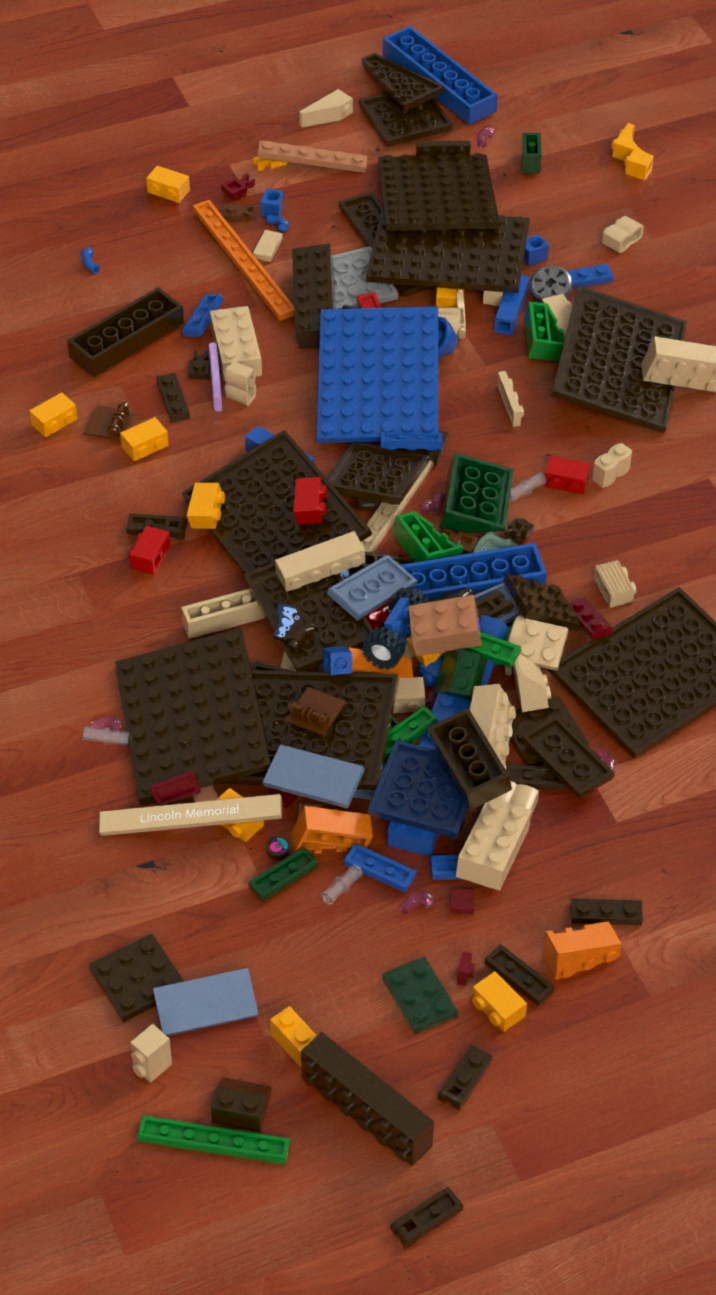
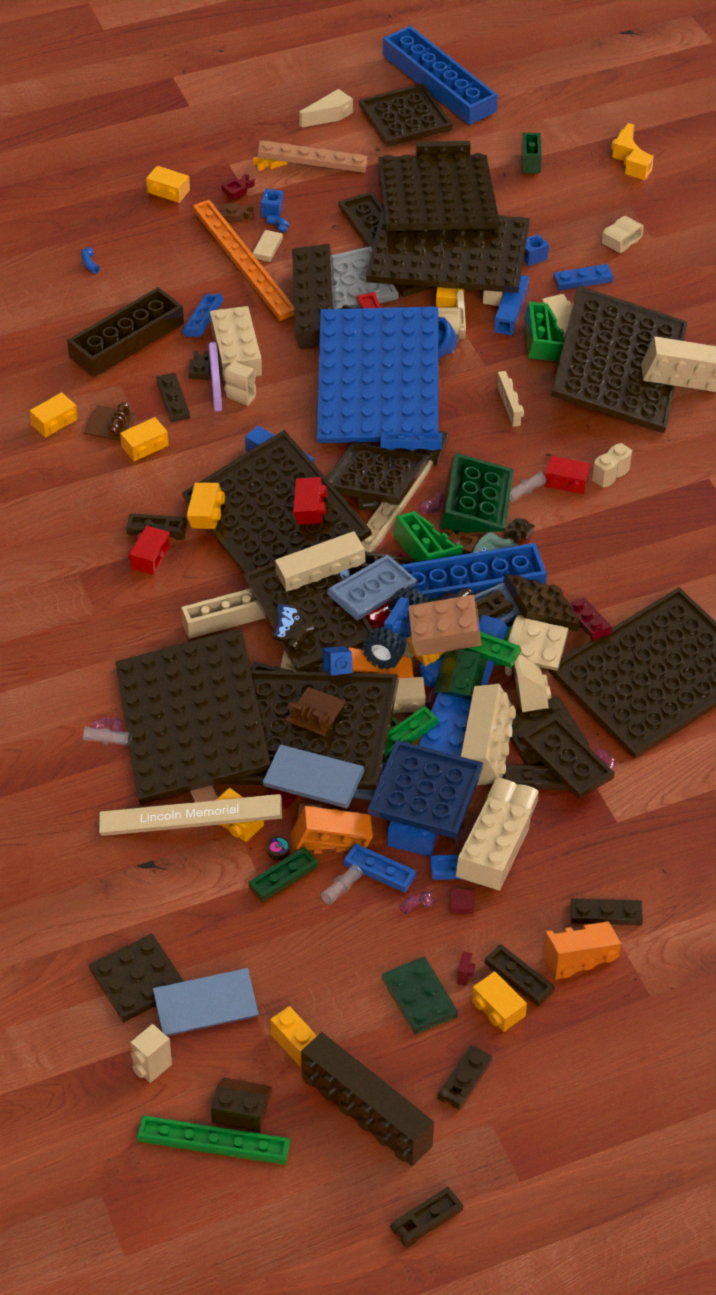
(175, 788): dark red tile -> none
(402, 84): dark brown wing -> none
(469, 758): dark brown brick -> none
(482, 134): clear pink arm -> none
(550, 274): flat silver wheel -> none
(614, 583): tan brick -> none

